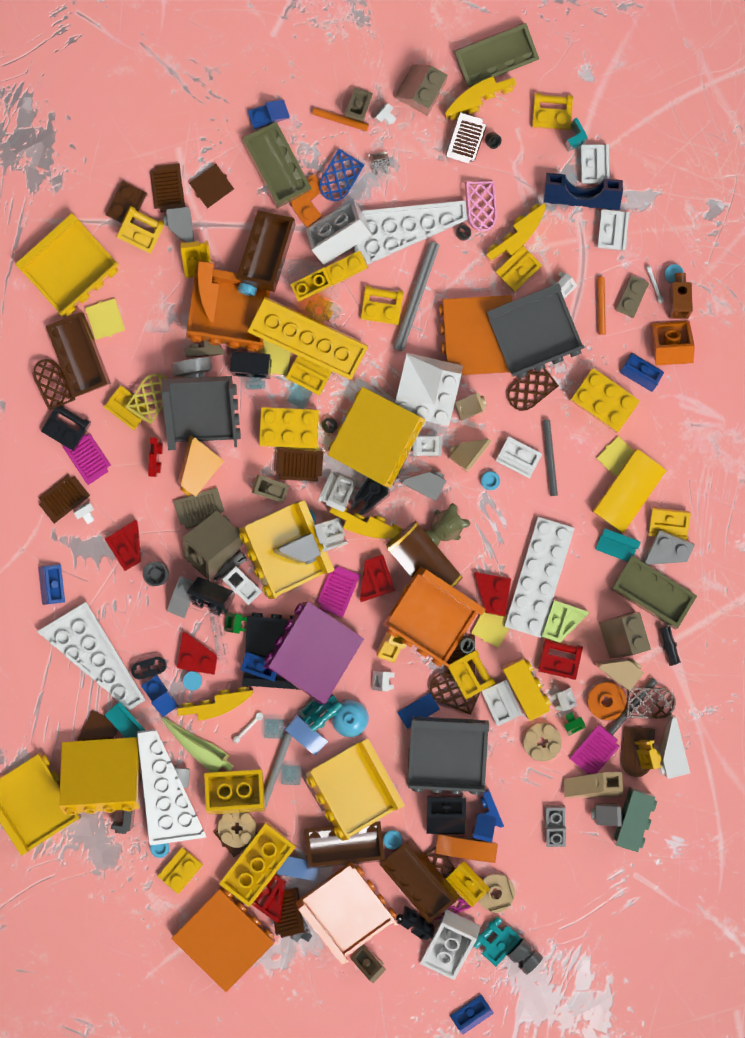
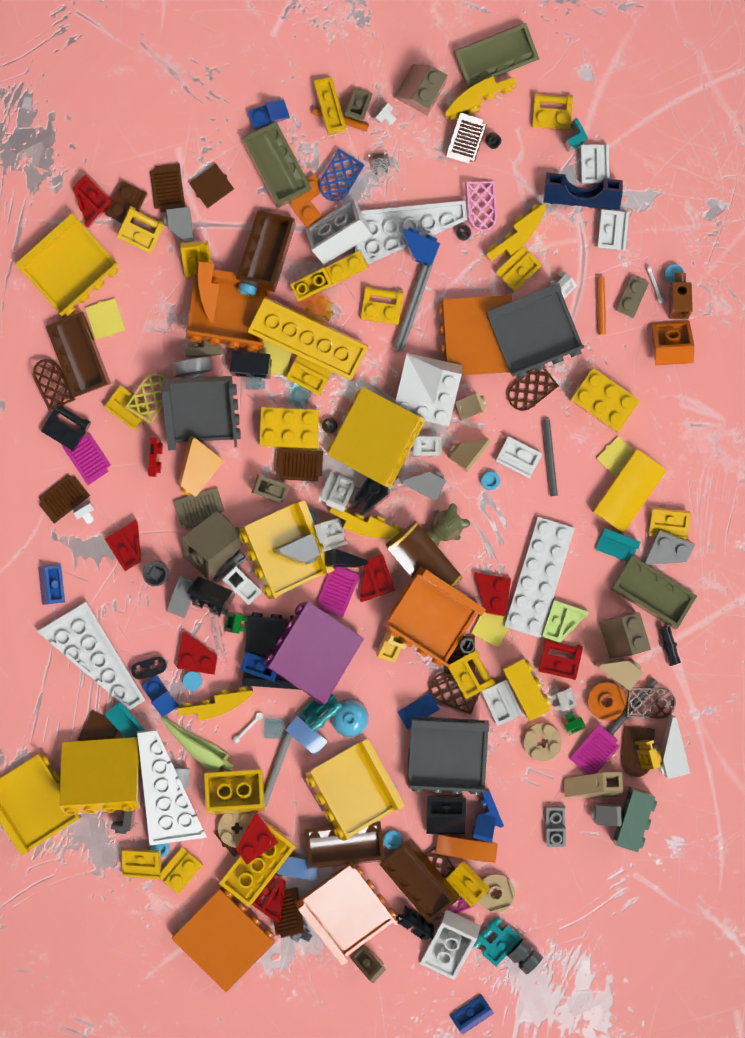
(91, 199): none -> red wing
(141, 863): none -> yellow plate
(256, 839): none -> red wing
(291, 774): clear light blue plate -> none
(329, 106): none -> yellow plate
(339, 558): none -> black slope
(381, 681): white tile -> none
(420, 248): none -> blue slope
(642, 372): blue slope -> none

